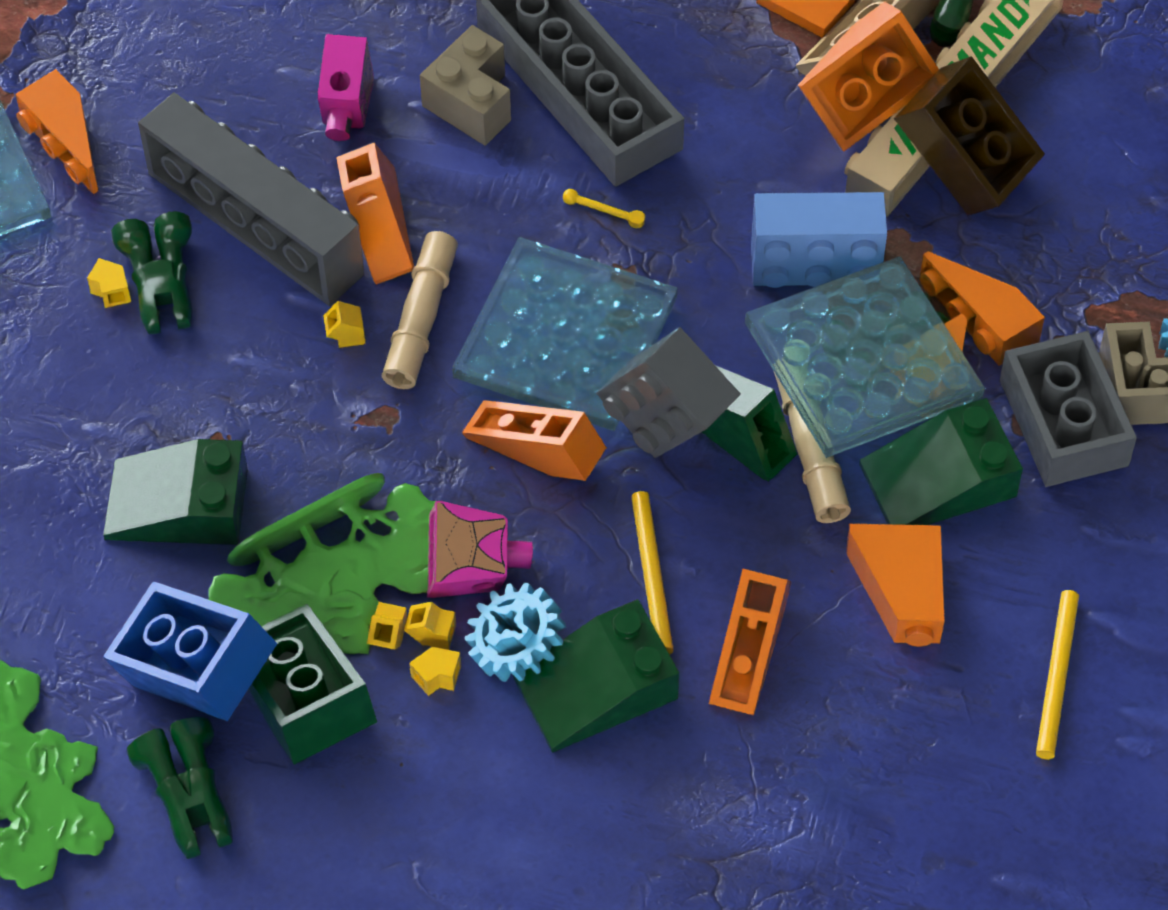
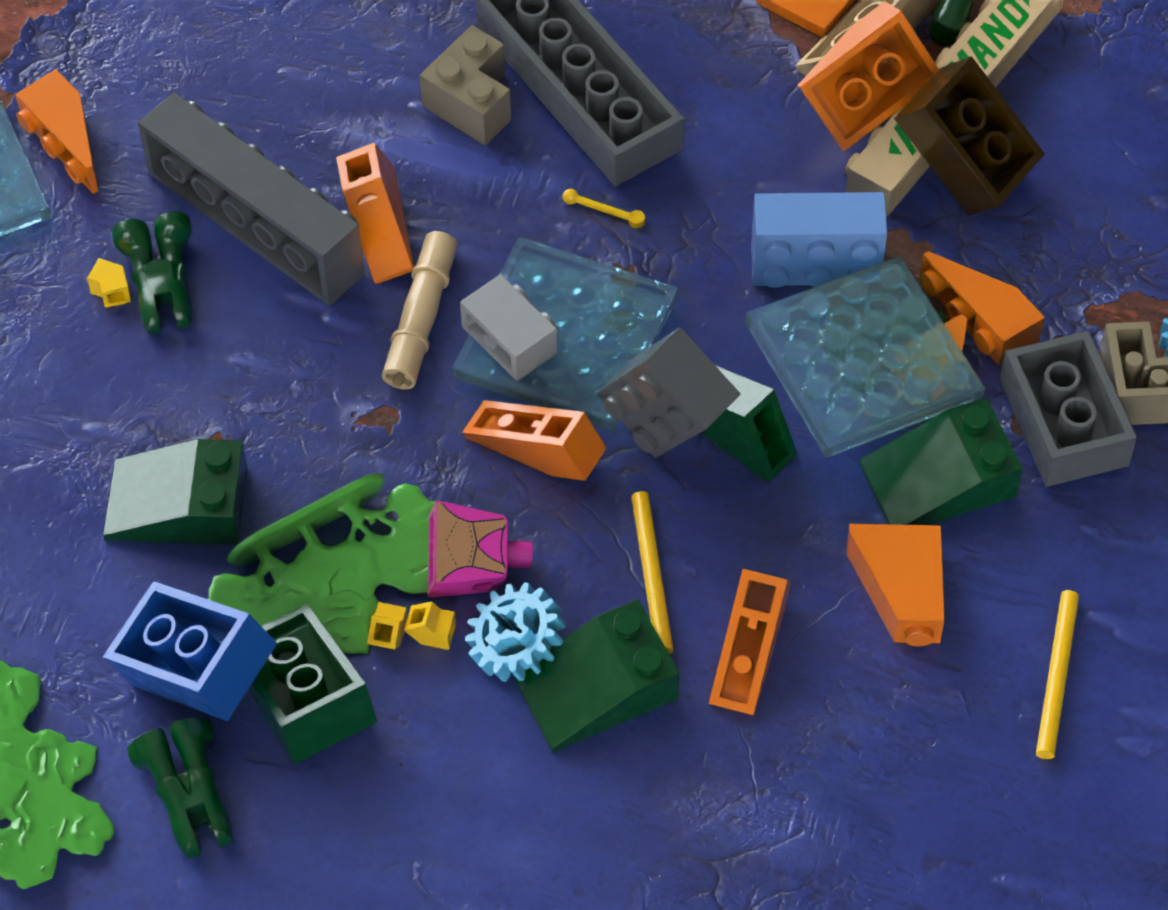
(344, 85): dark pink torso -> none
(344, 324): yellow piece -> none
(436, 669): yellow piece -> none
(509, 327): none -> light grey brick
(820, 473): tan piece -> none

